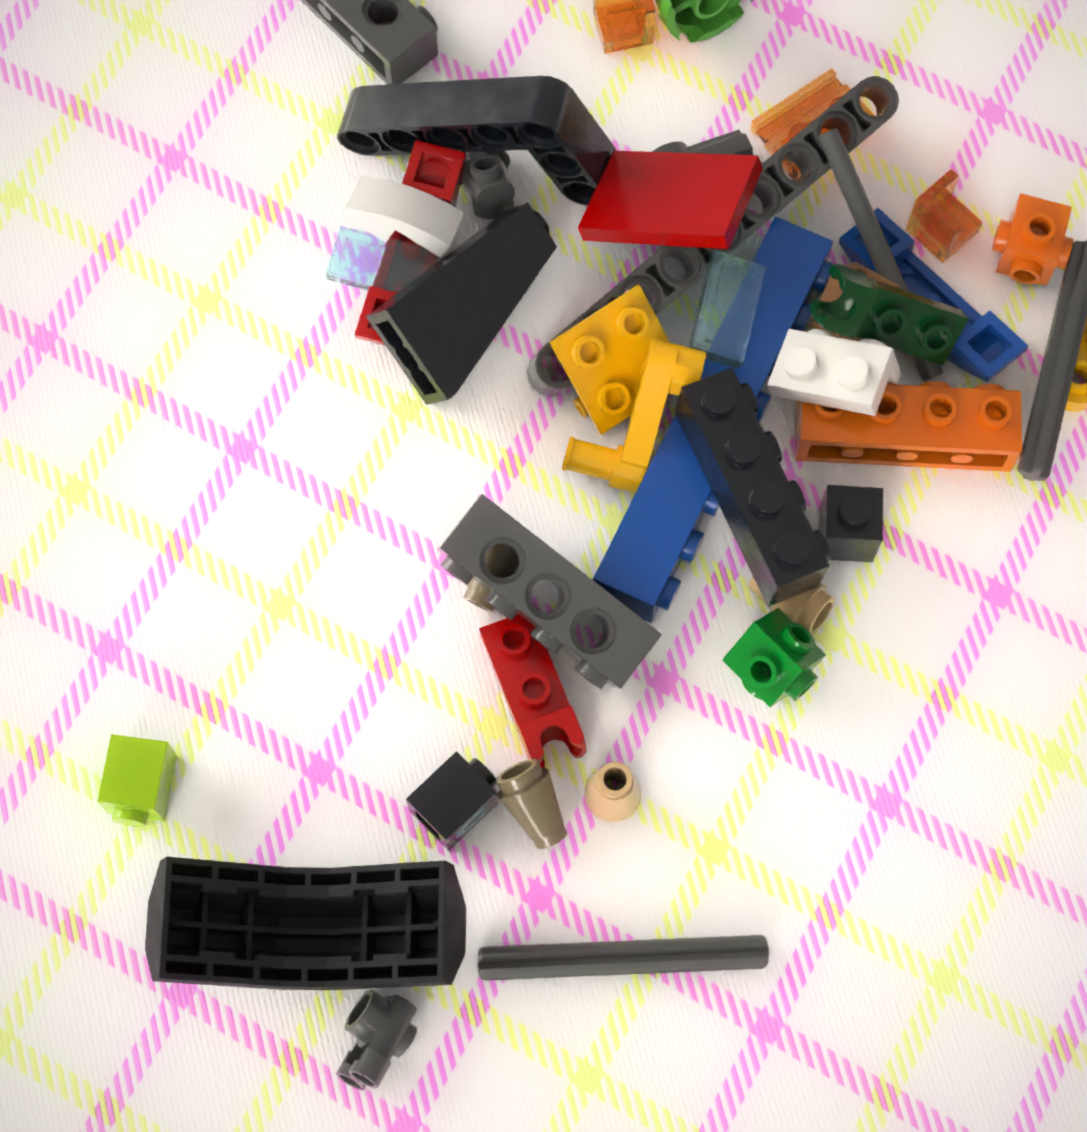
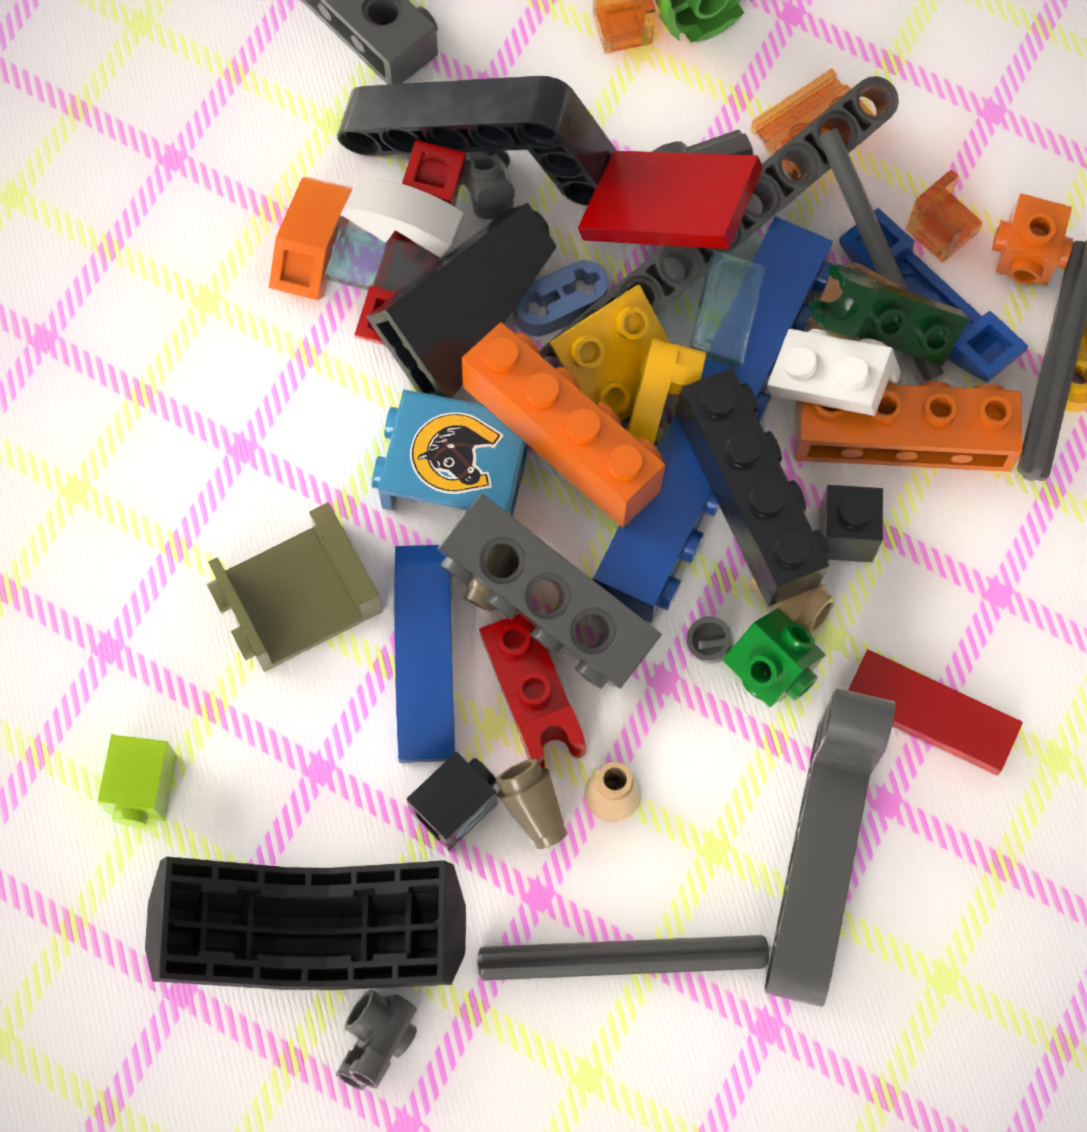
(296, 592): none -> olive panel
(308, 237): none -> orange slope
(423, 655): none -> blue slope
(448, 454): none -> dark azure panel
(561, 298): none -> medium blue beam
(563, 423): none -> orange brick
(709, 629): none -> dark grey hinge
(816, 887): none -> dark grey beam
(939, 713): none -> red tile

